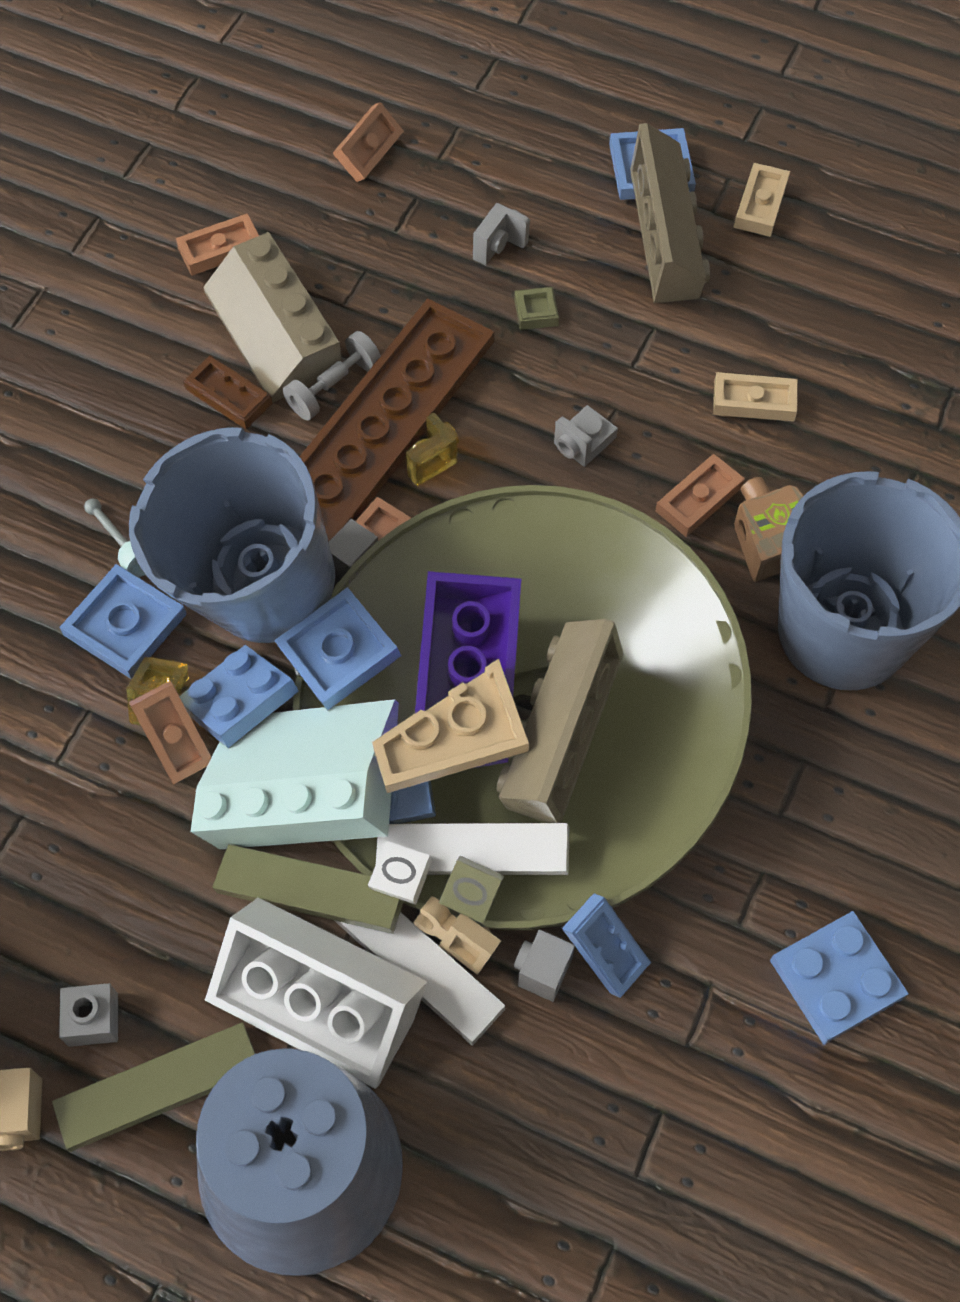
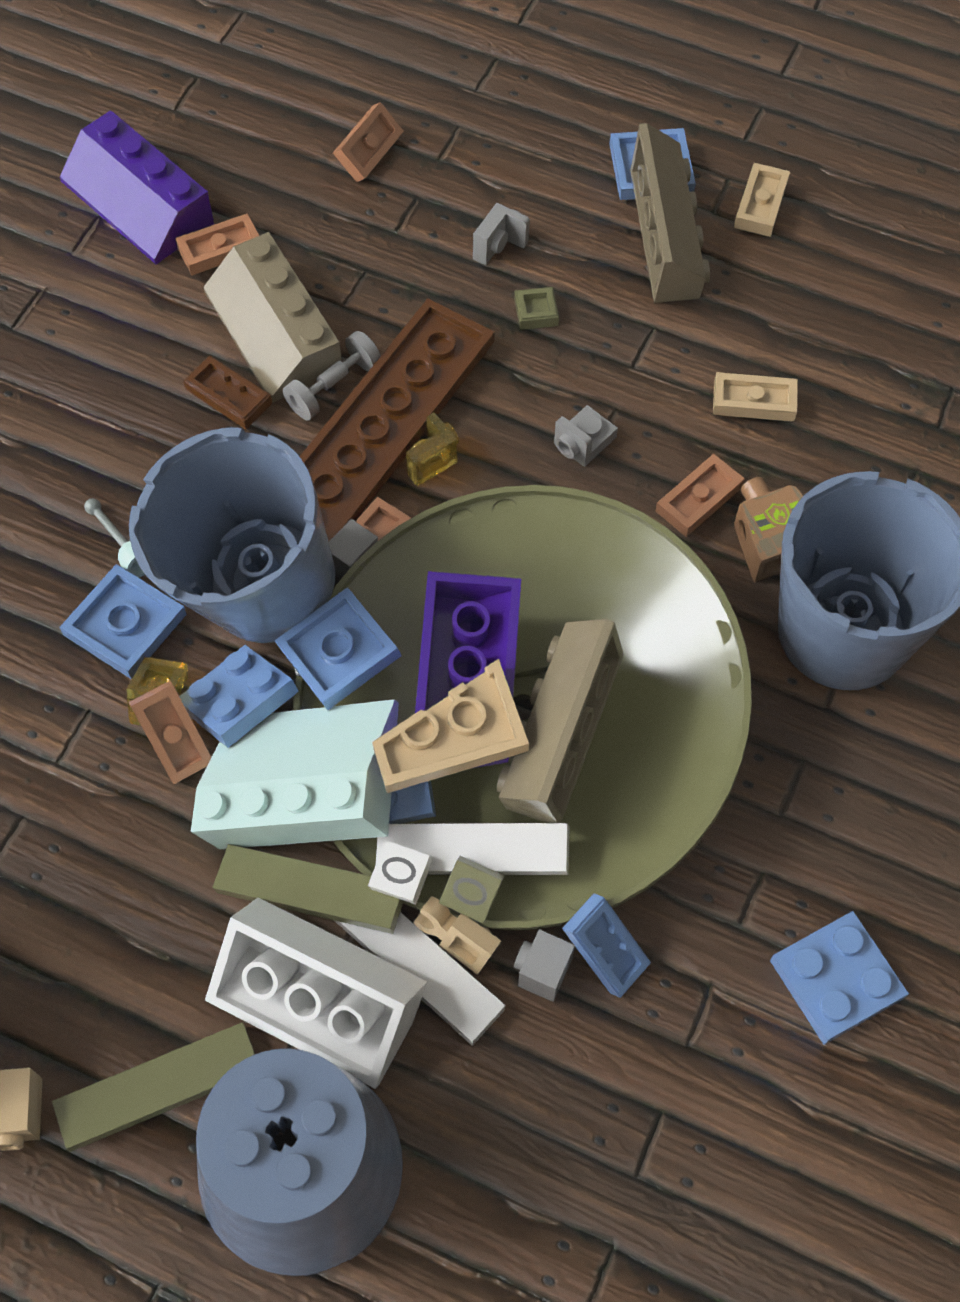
(99, 1025): light grey plate -> none
(135, 187): none -> slope

